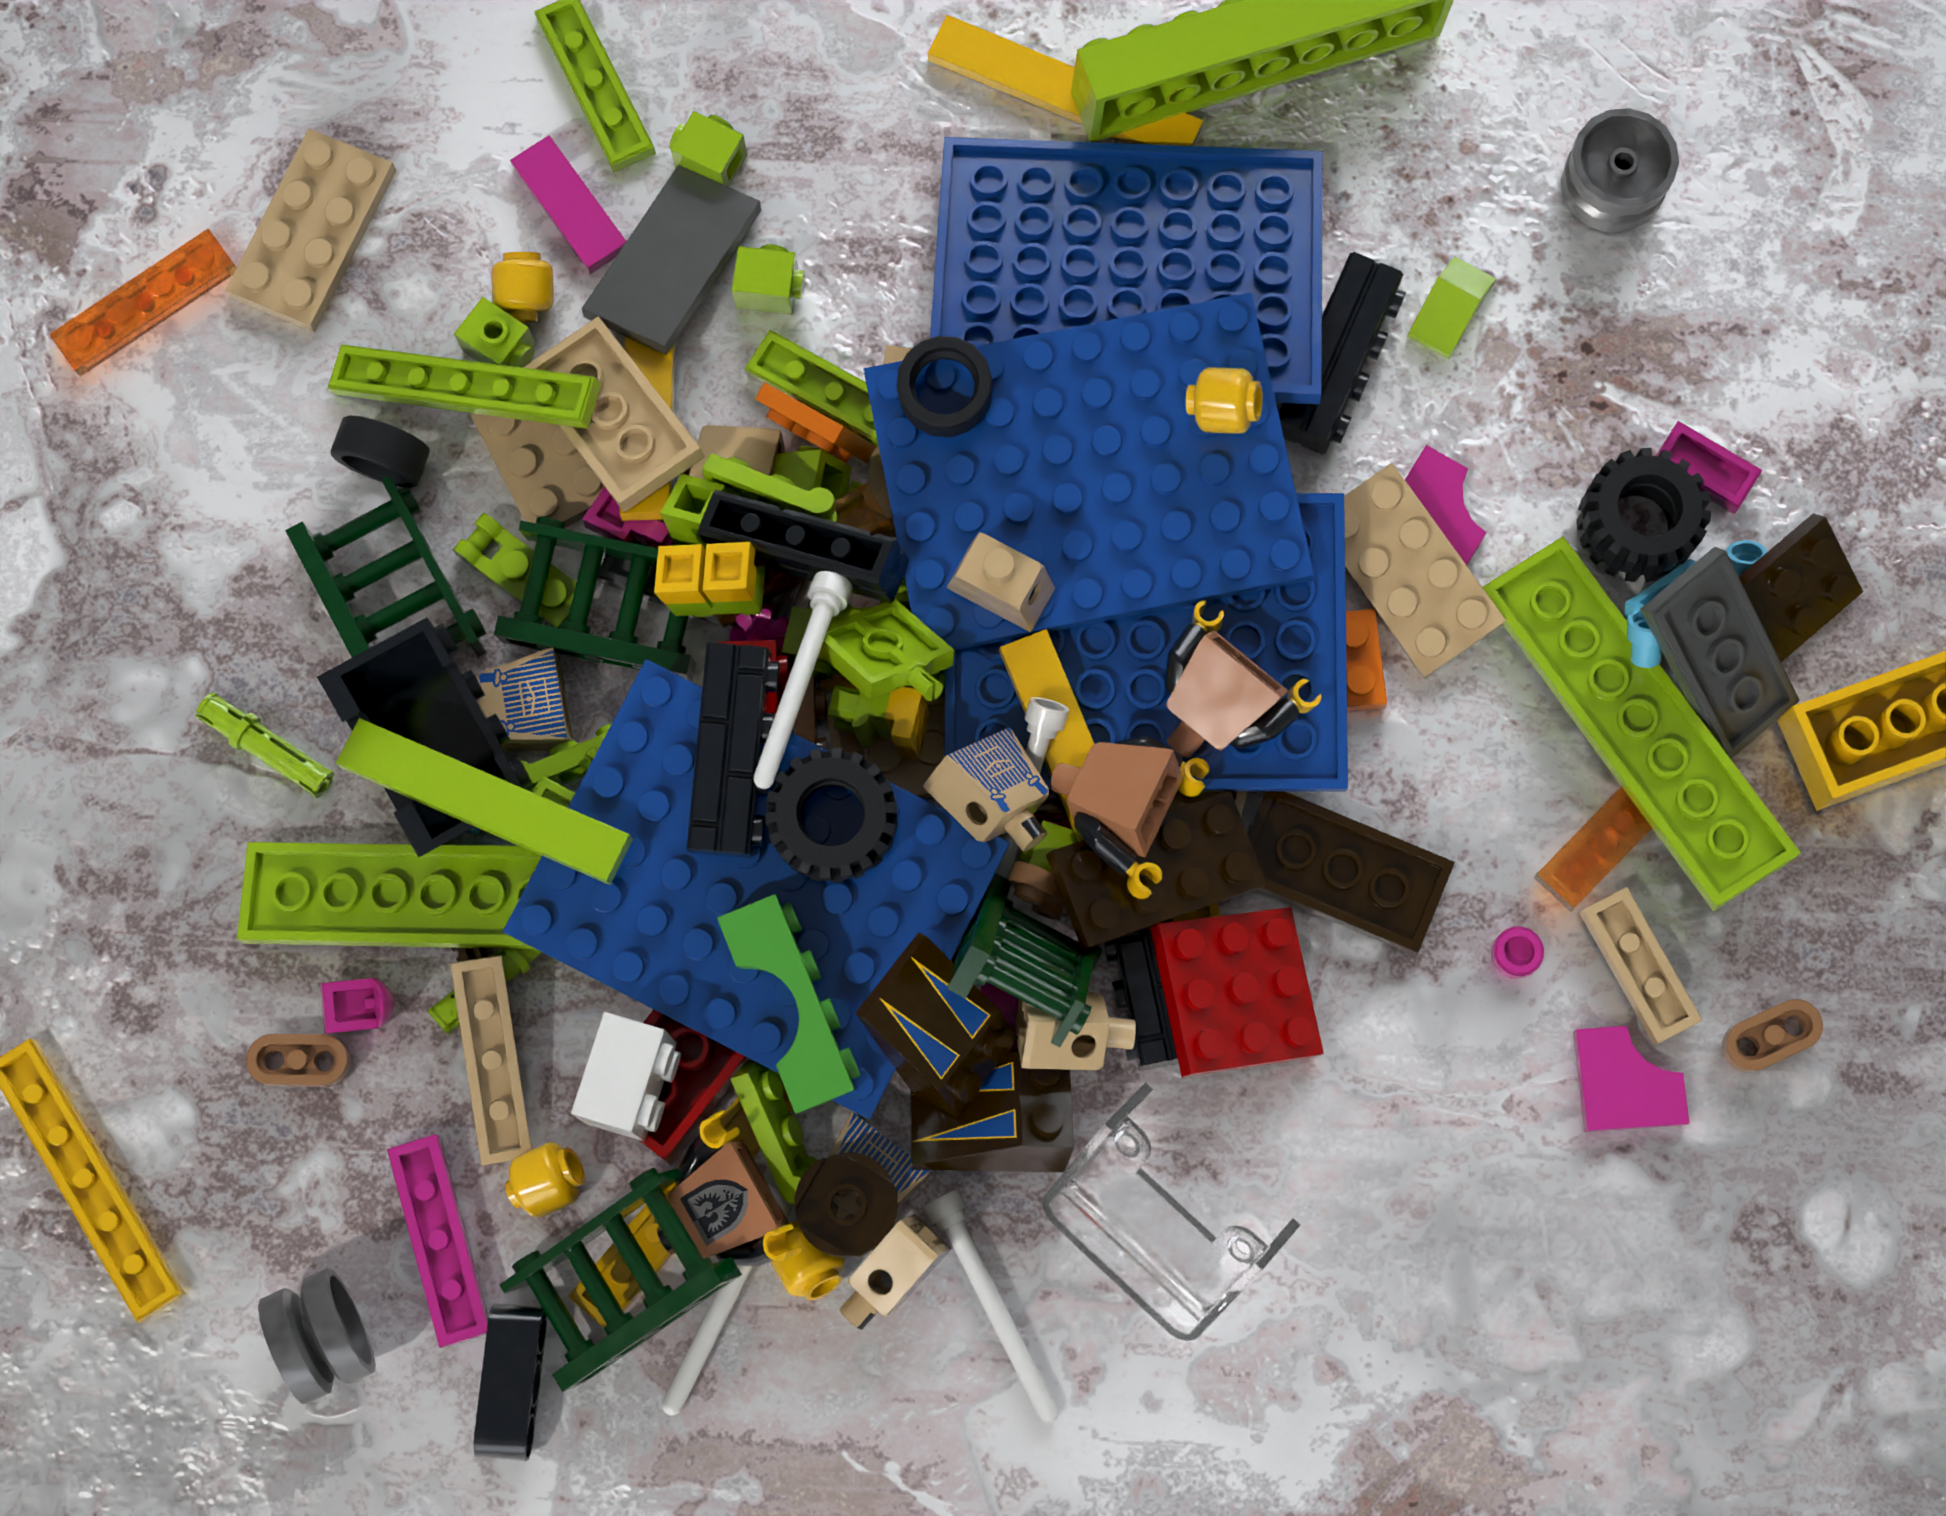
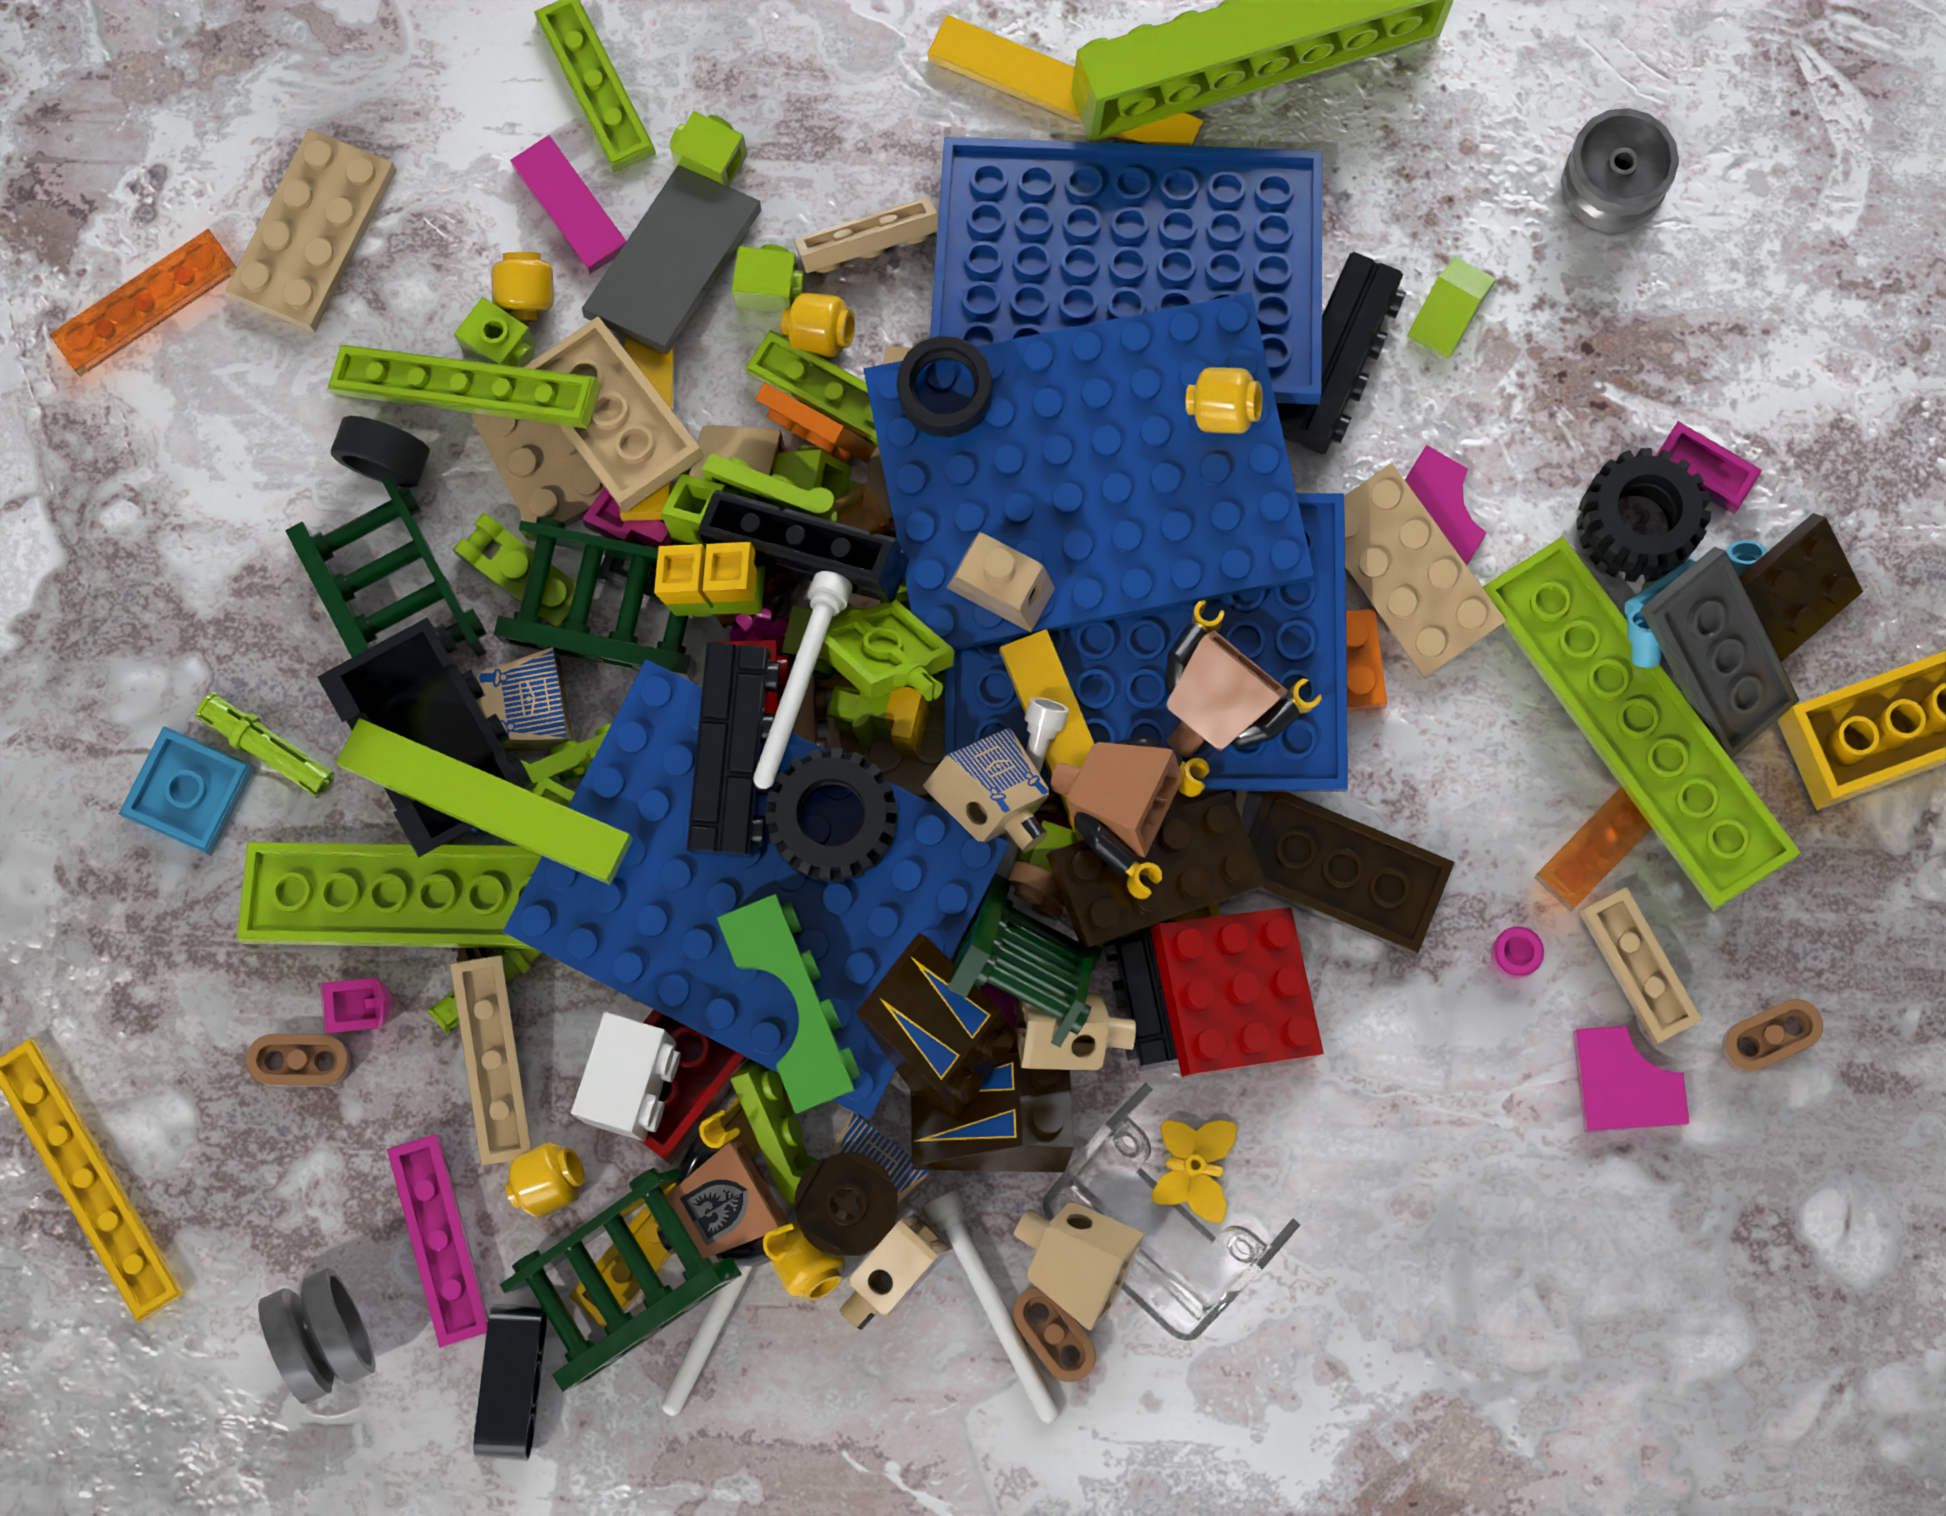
(186, 790): none -> dark azure tile
(818, 324): none -> yellow head
(867, 235): none -> tan plate
(1053, 1335): none -> medium nougat plate
(1079, 1259): none -> tan torso
(1191, 1166): none -> yellow piece

